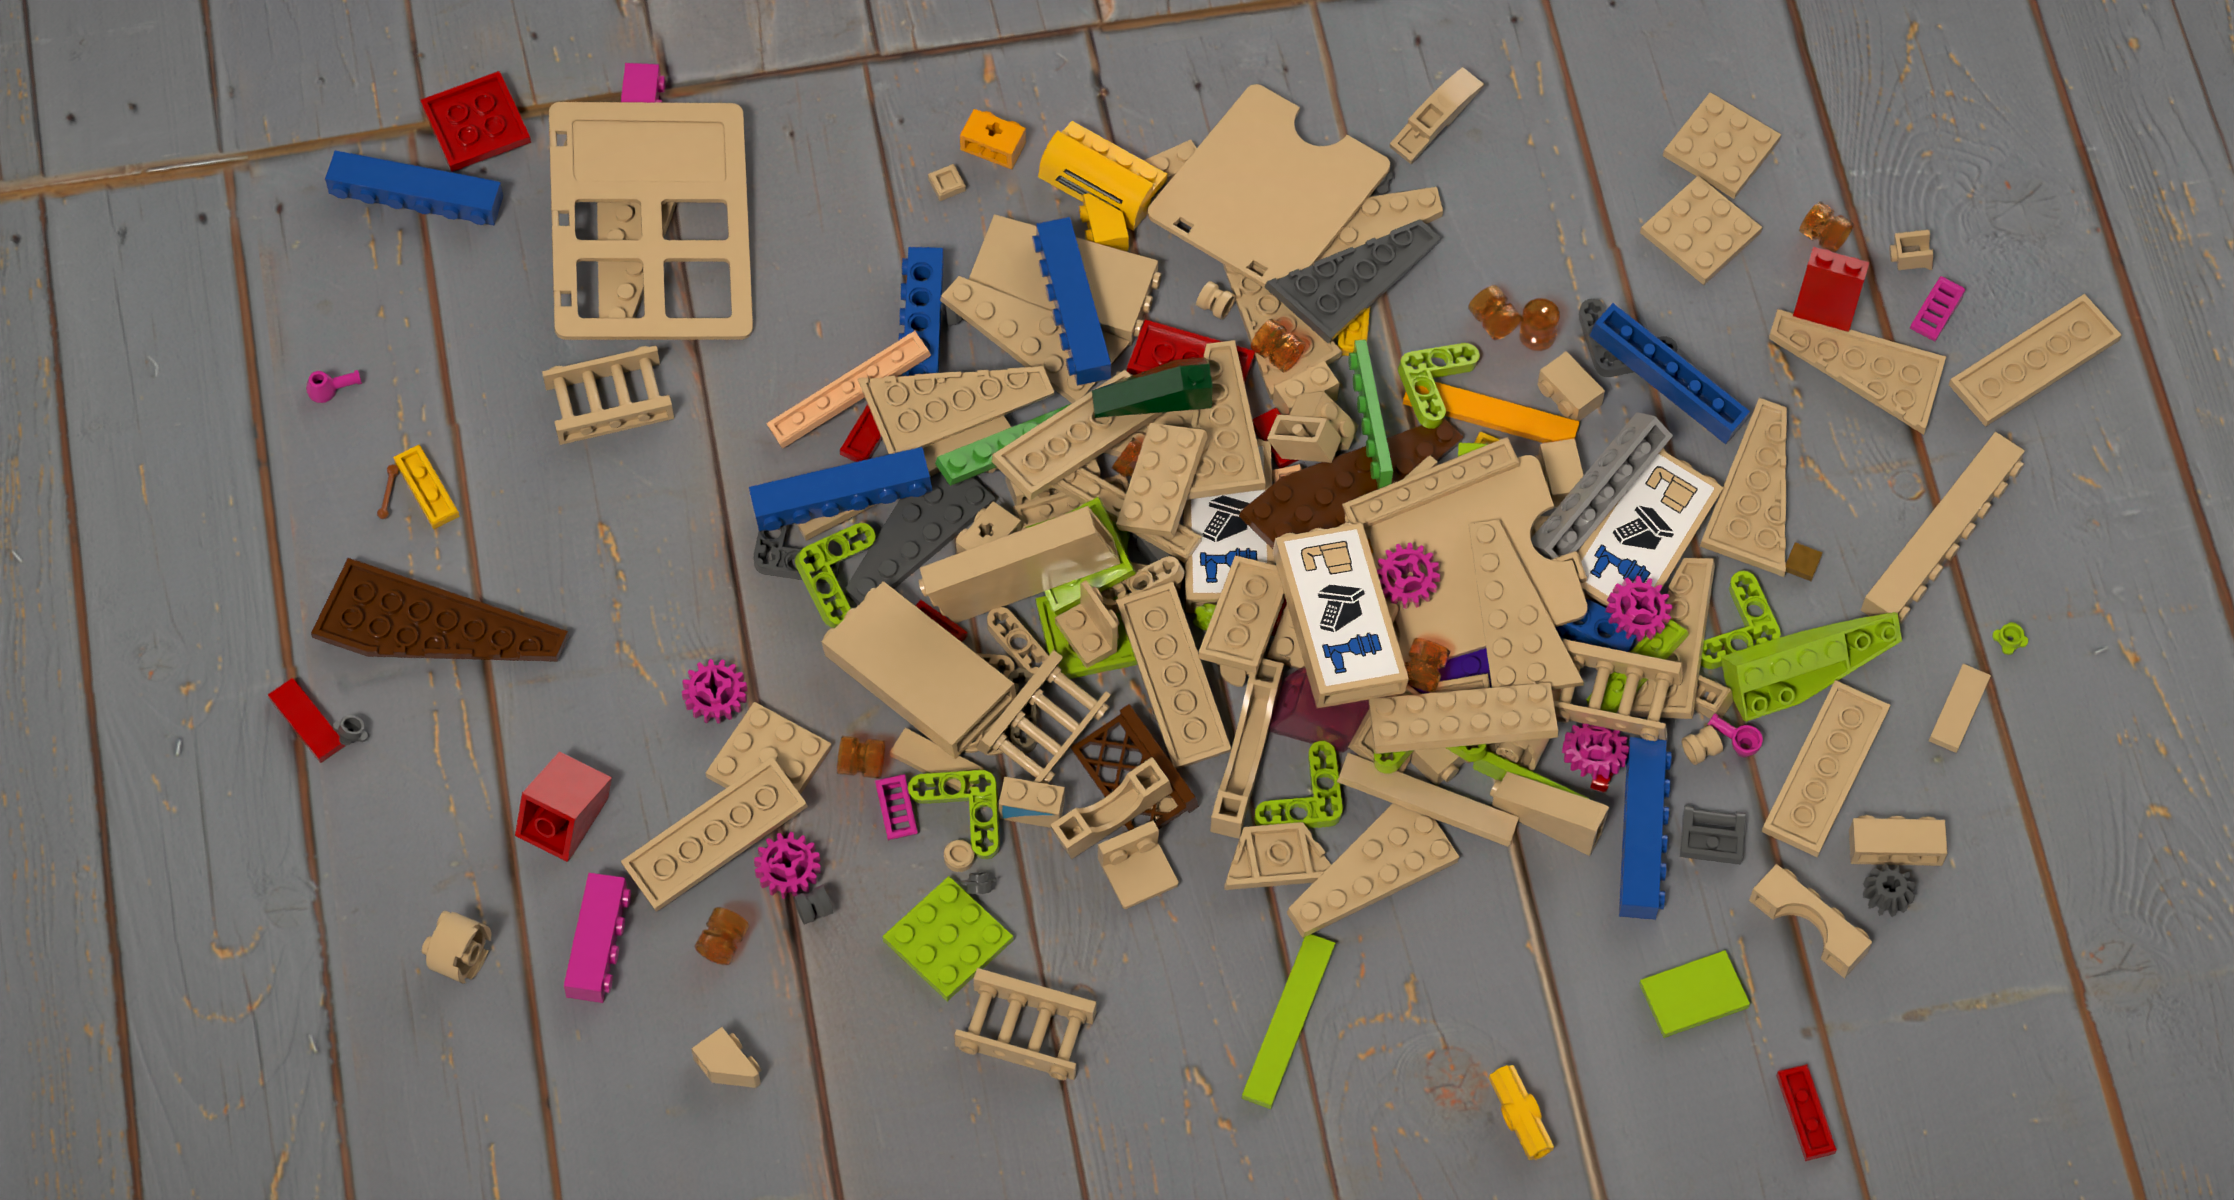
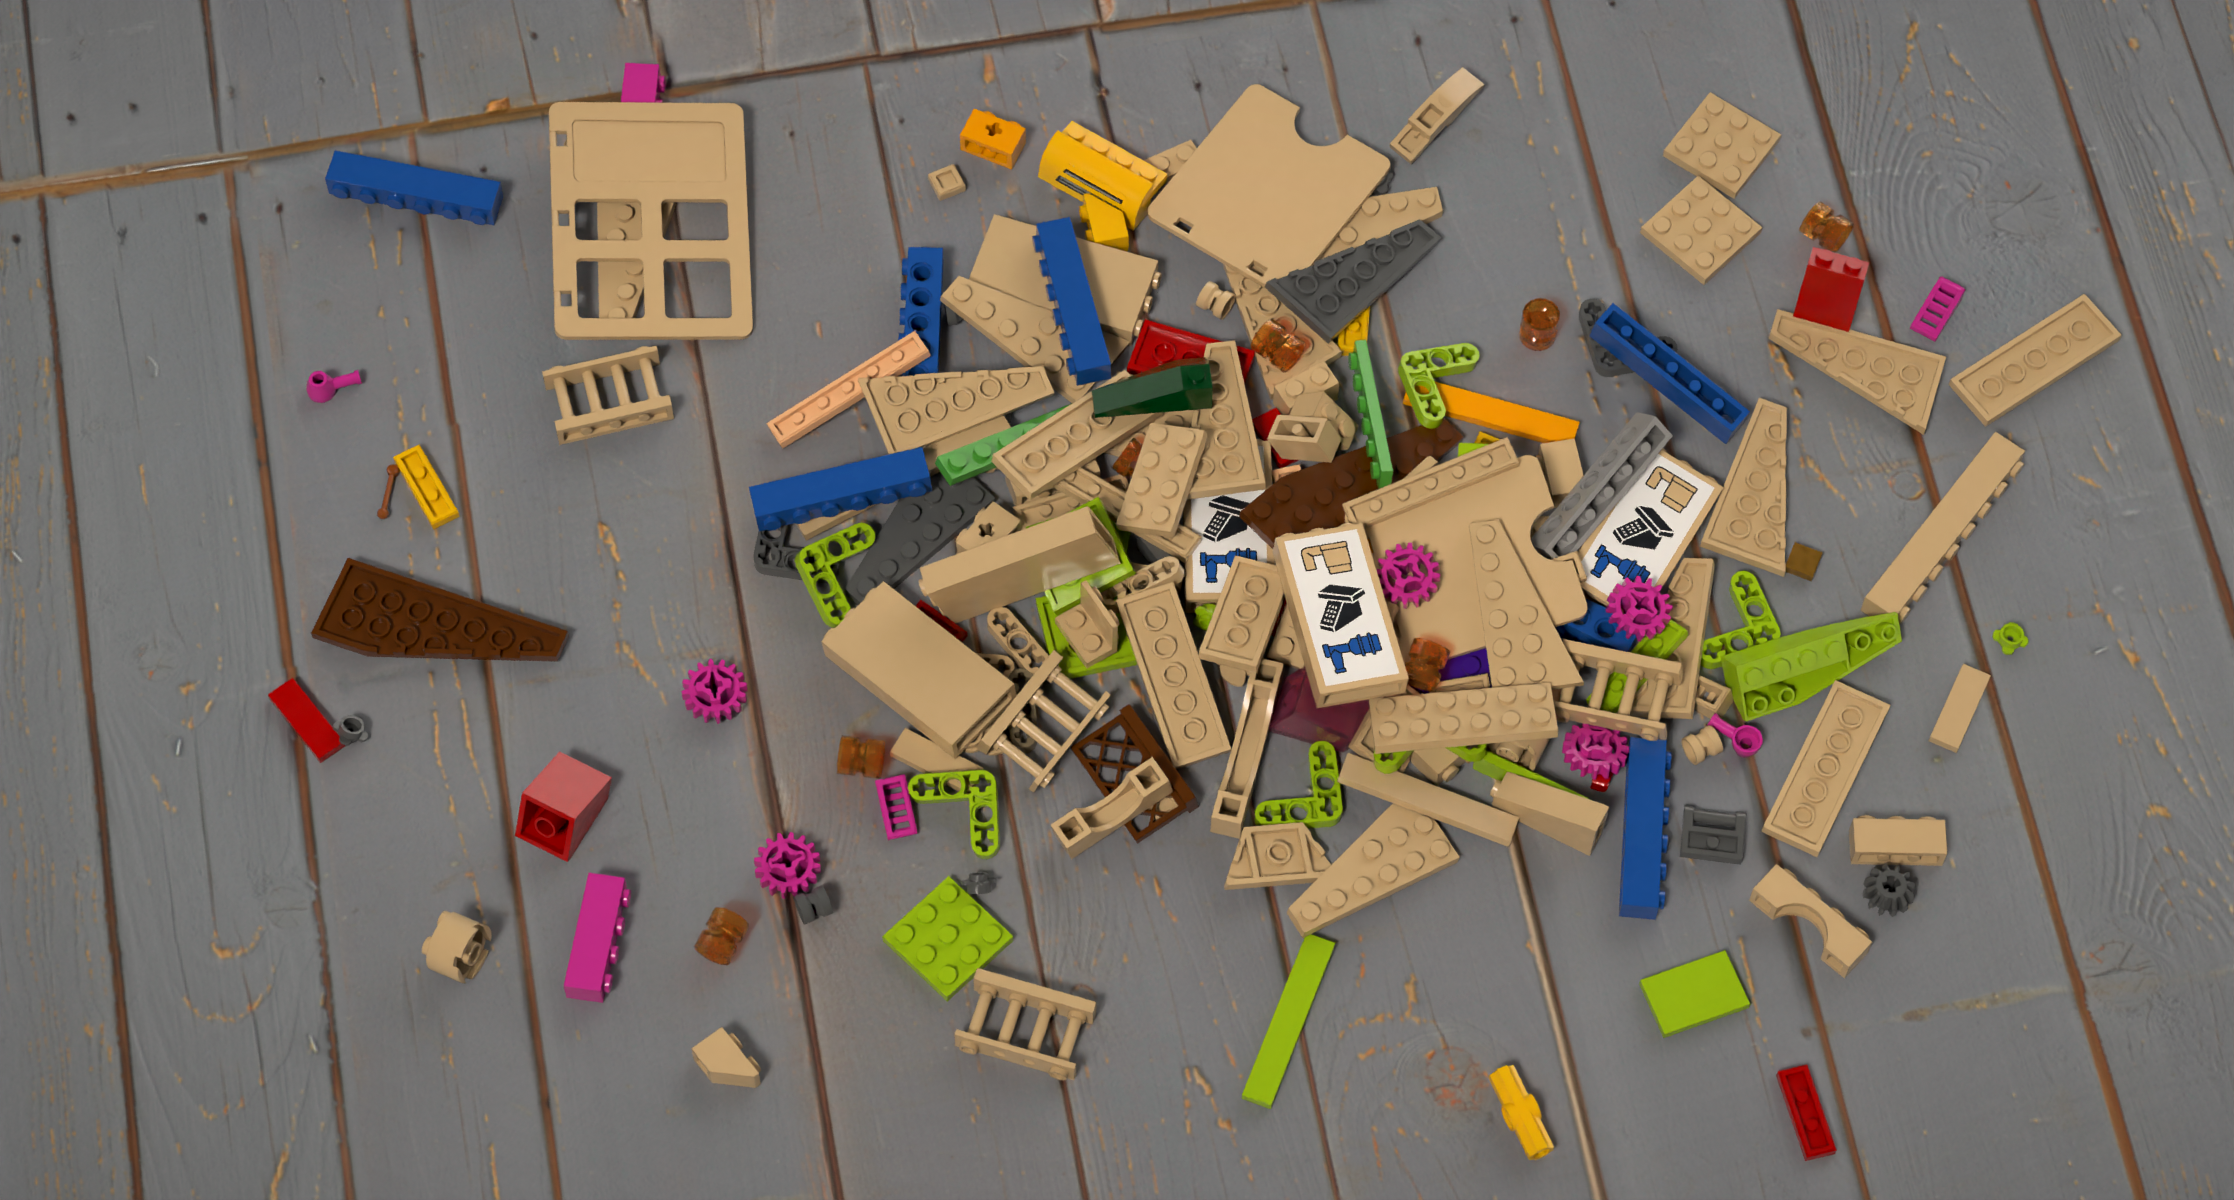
(475, 121): red plate -> none
(714, 834): tan plate -> none
(764, 736): tan plate -> none
(862, 439): red tile -> none
(959, 856): tan tile -> none
(1031, 802): tan brick -> none
(1136, 865): tan bracket -> none
(1492, 309): clear orange wheel -> none
(1570, 387): tan brick -> none
(1912, 250): tan window -> none

